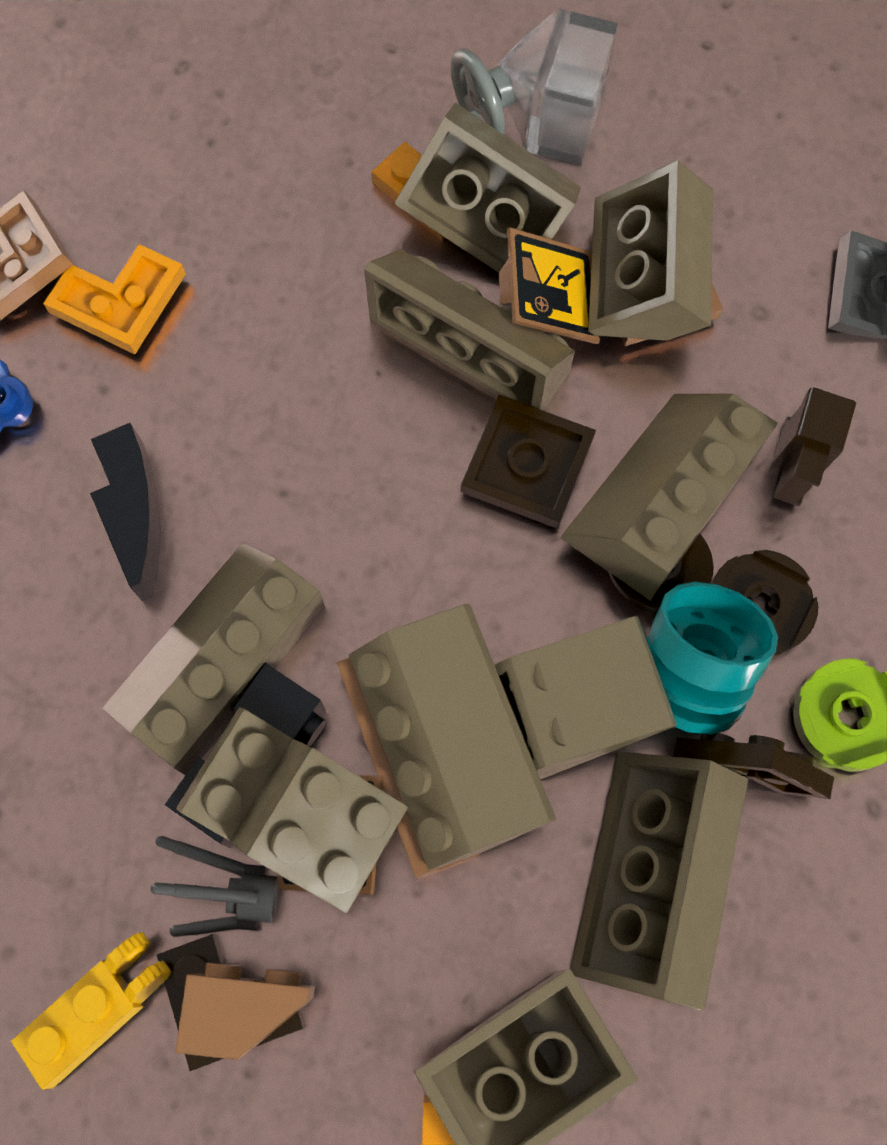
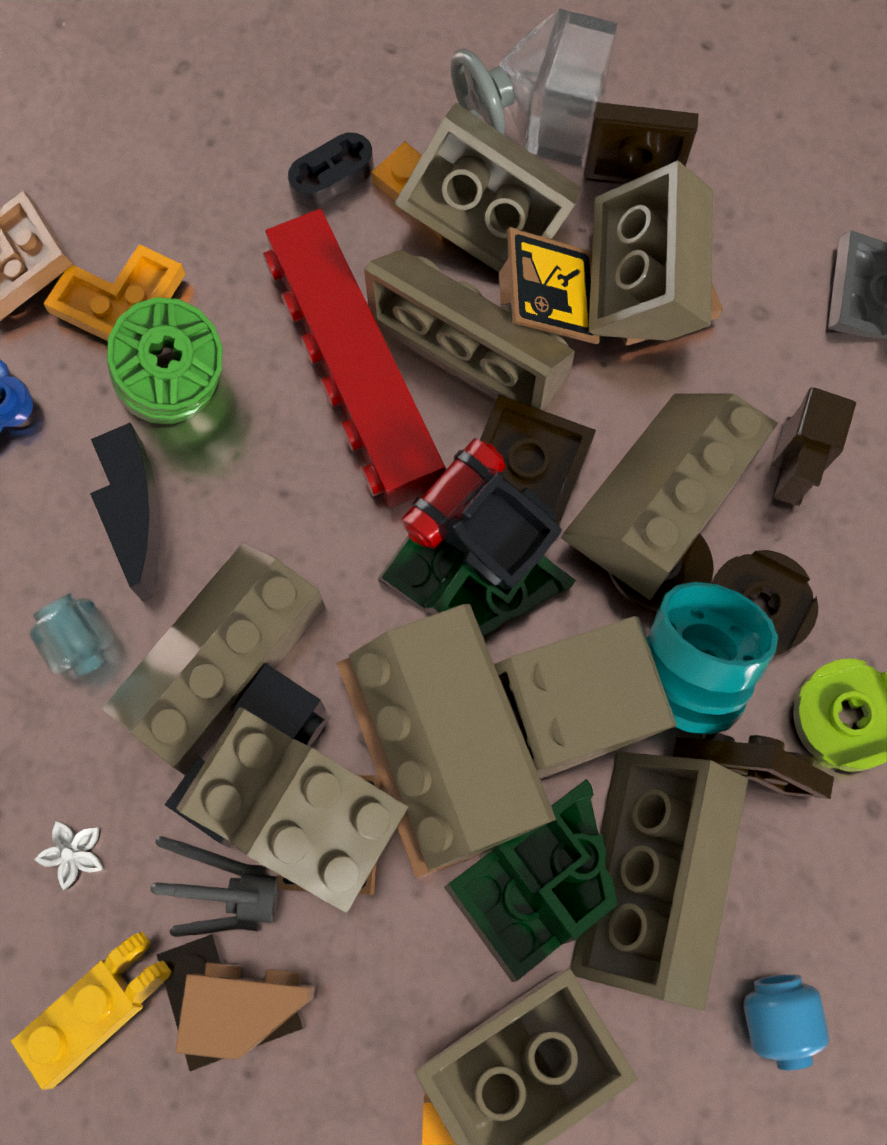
(71, 635): none -> clear light blue head
(71, 853): none -> white plant
(190, 379): none -> bright green wheel
(330, 169): none -> black beam
(355, 359): none -> red brick
(440, 582): none -> dark green slope
(484, 517): none -> black piece
(539, 887): none -> dark green slope
(637, 141): none -> dark brown plate
(786, 1021): none -> dark azure head

